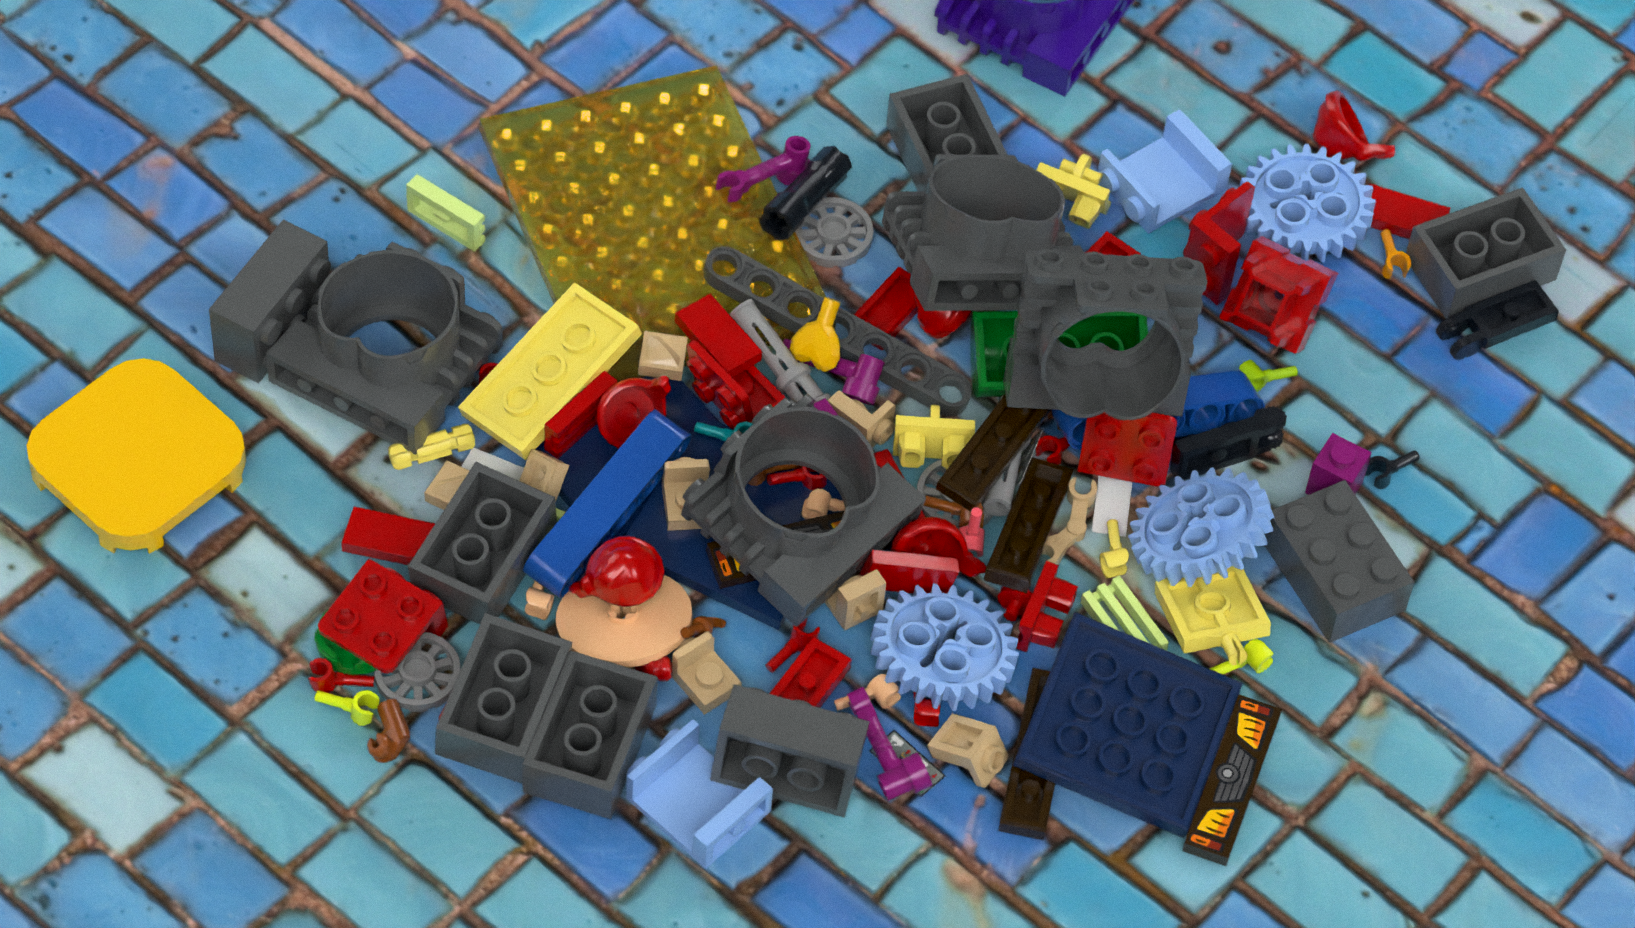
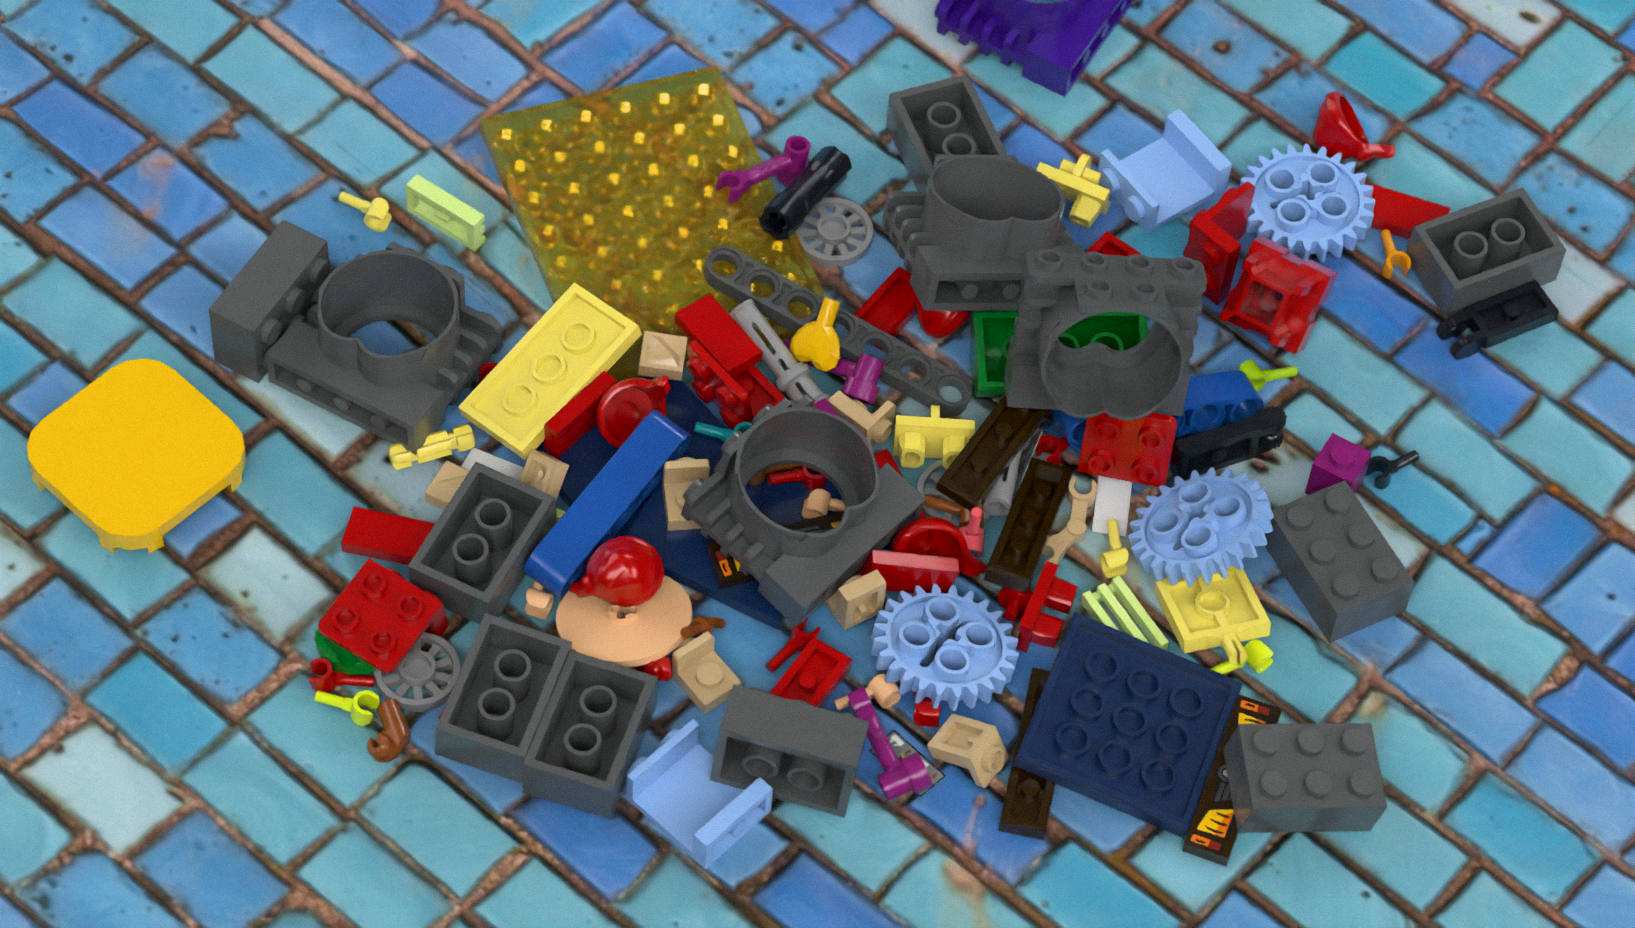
(375, 212): none -> light yellow hand
(1304, 777): none -> dark grey brick

